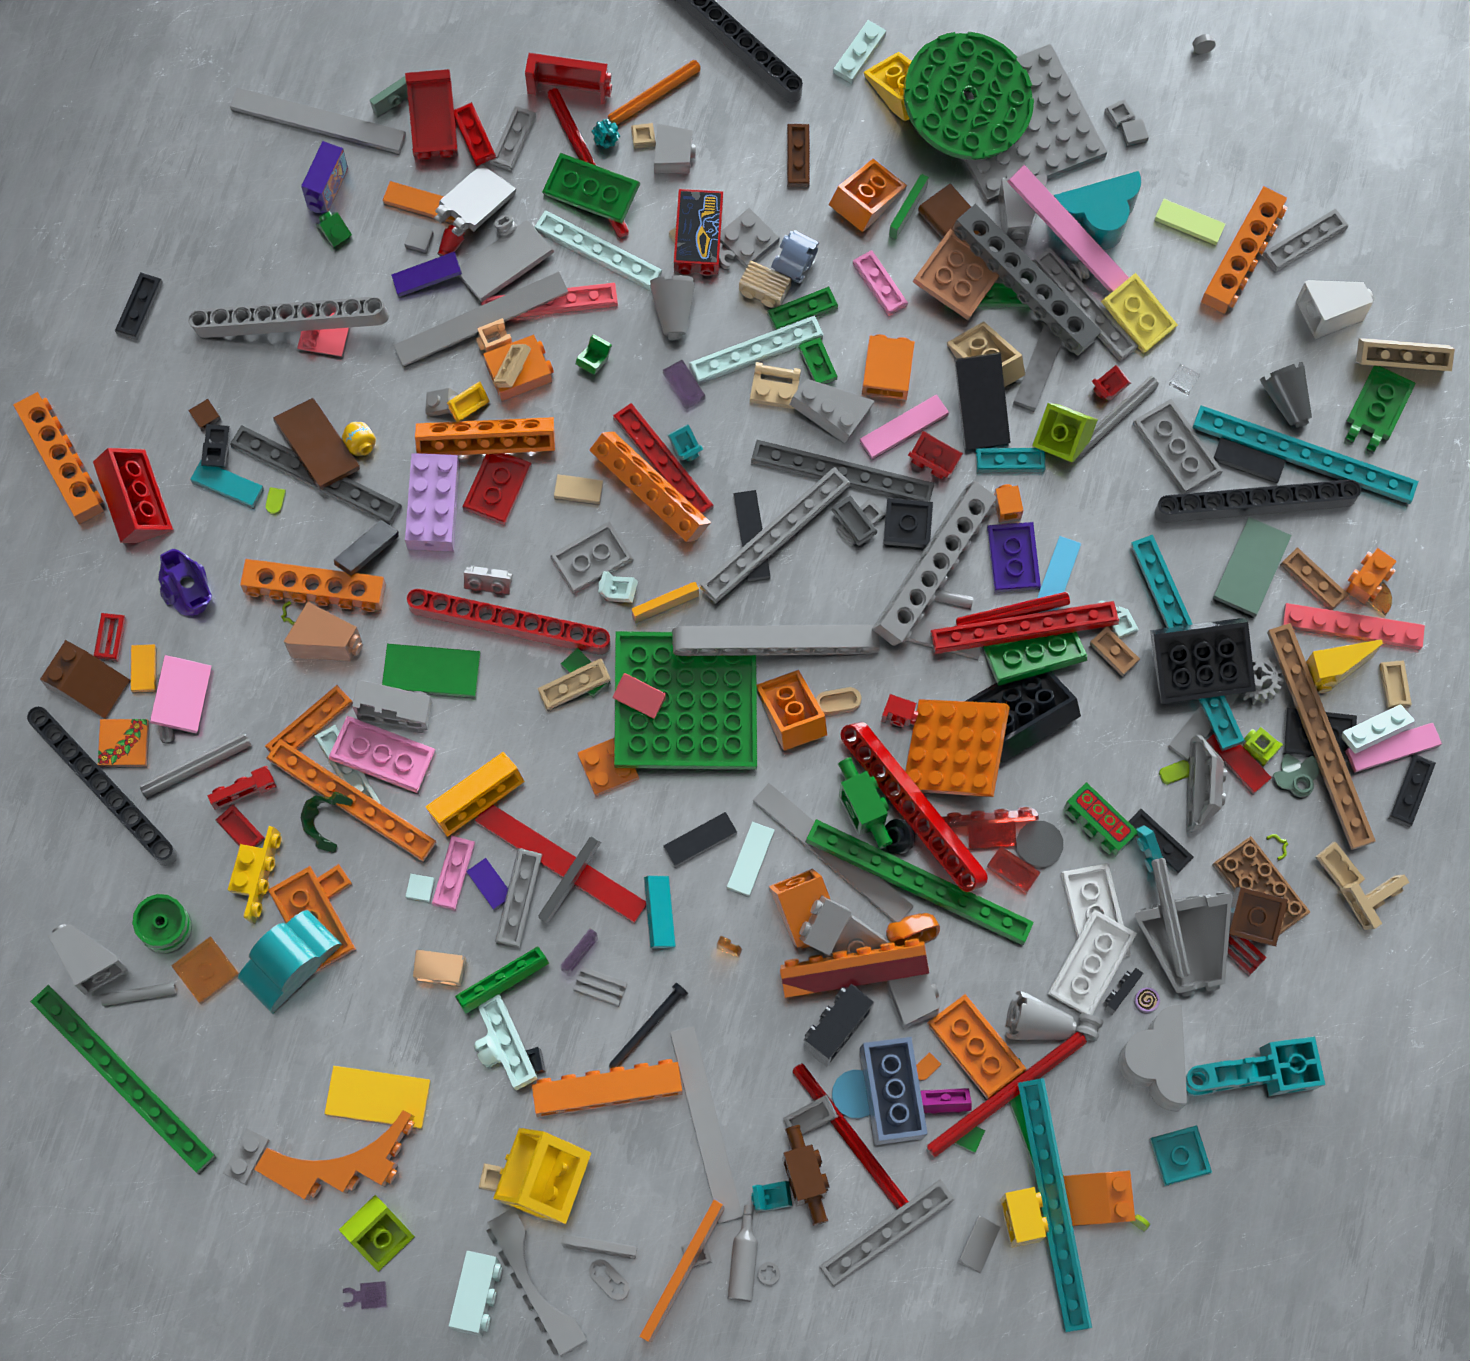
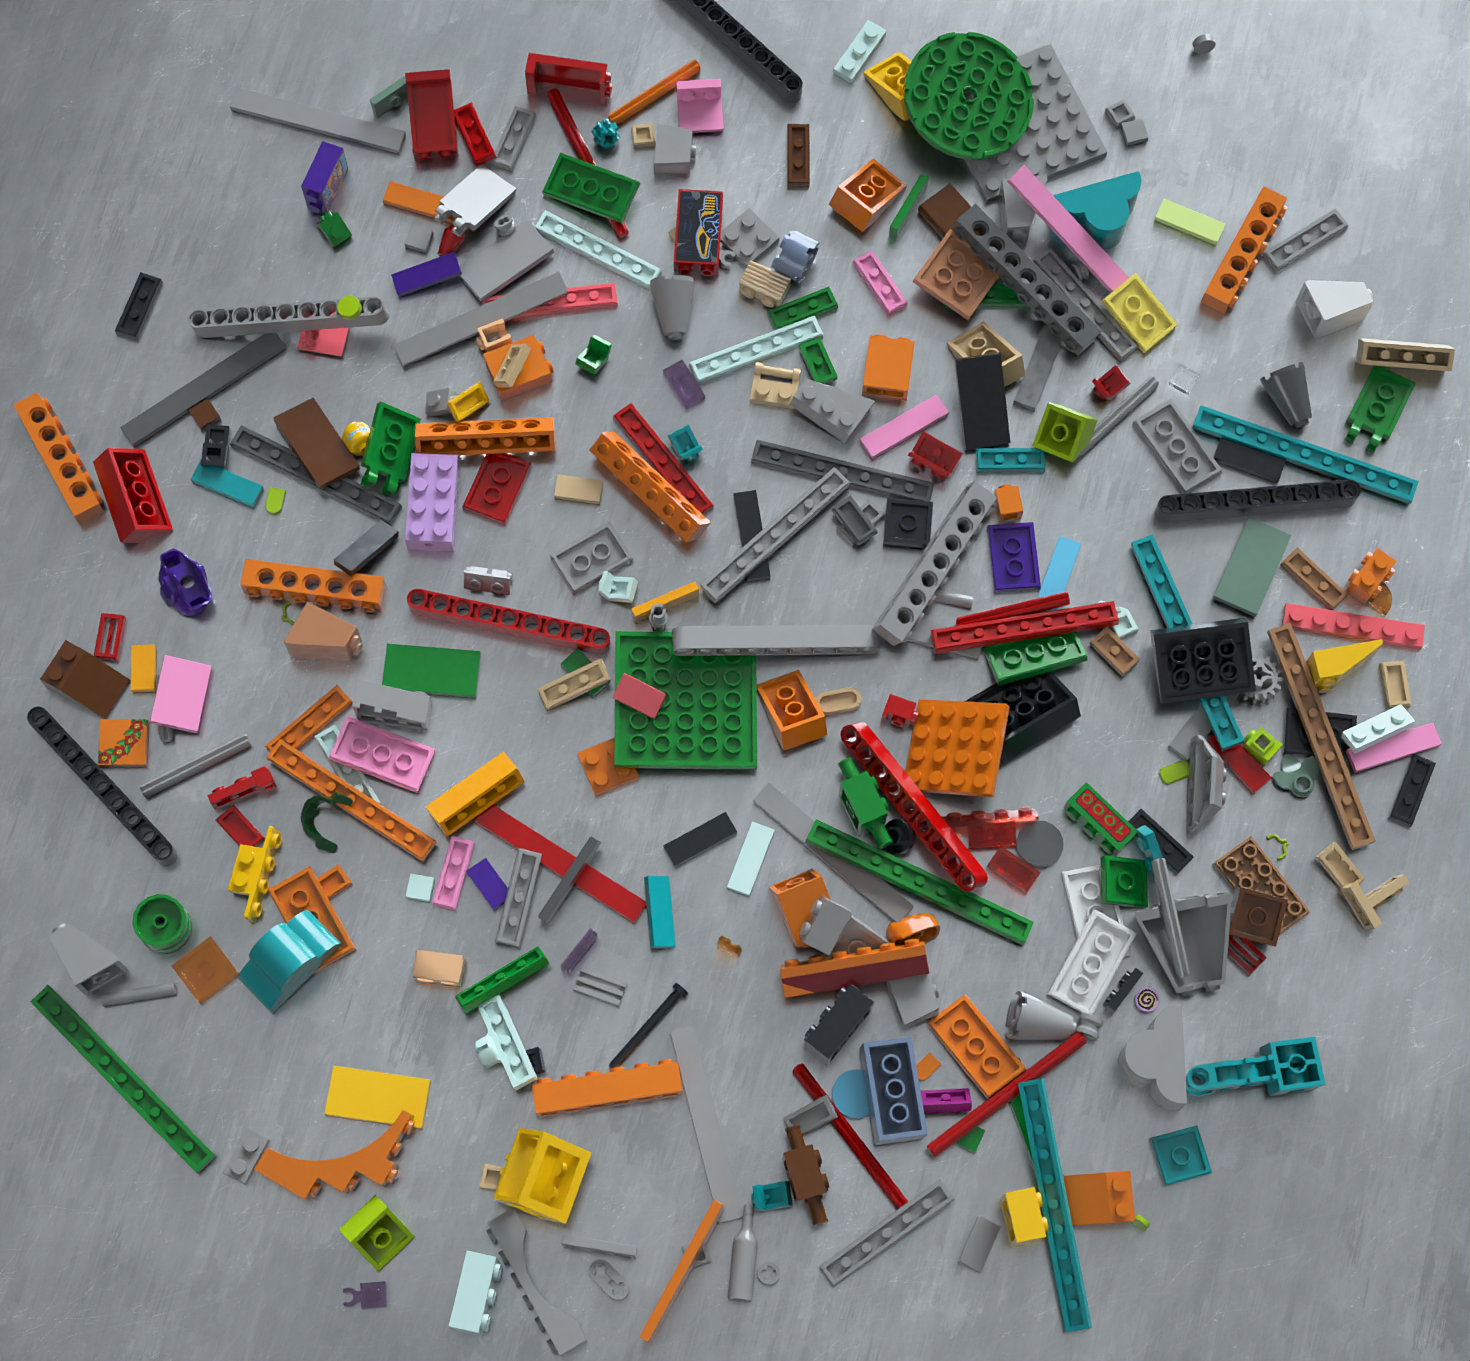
(203, 388): none -> dark grey tile
(349, 307): none -> lime tile
(389, 447): none -> green tile
(658, 618): none -> light grey pin
(700, 105): none -> bright pink bracket
(1124, 882): none -> green plate

